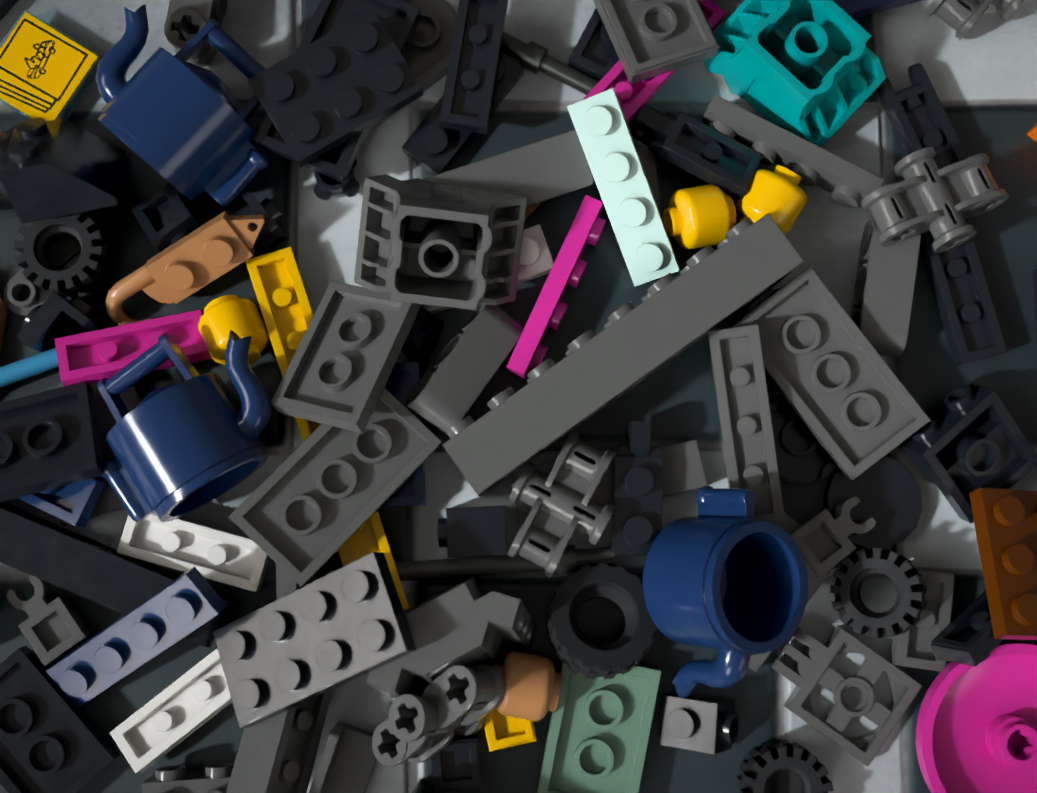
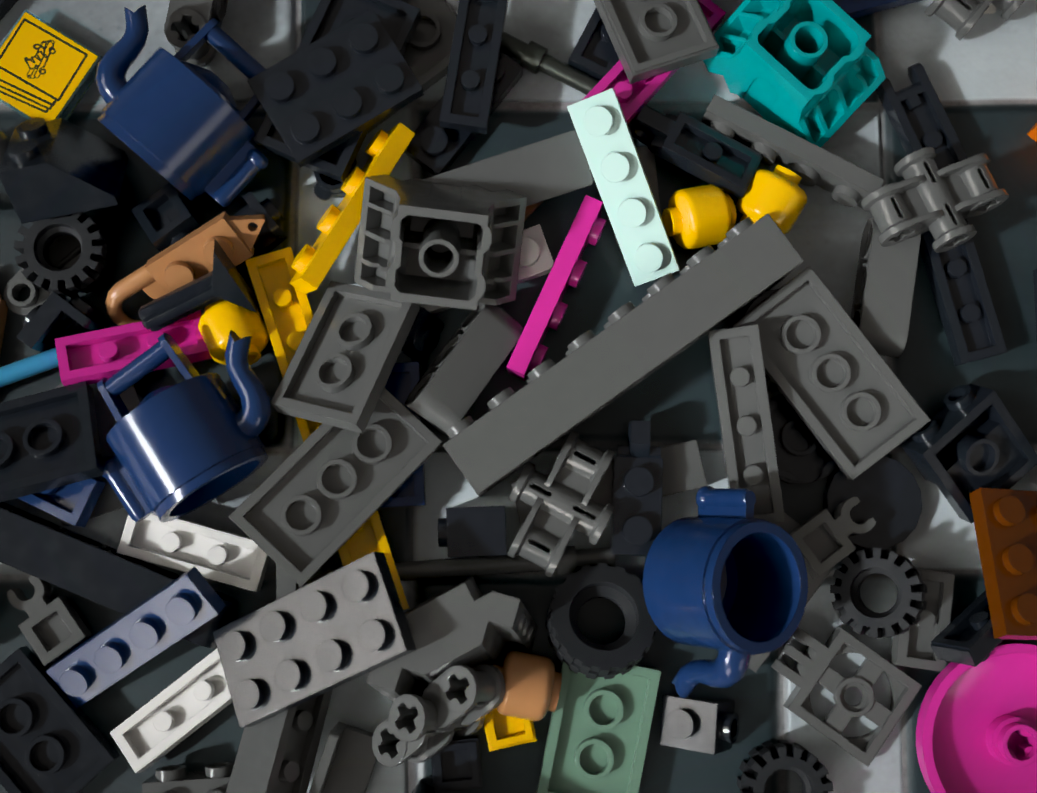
(219, 284): none -> black piece
(341, 221): none -> yellow plate

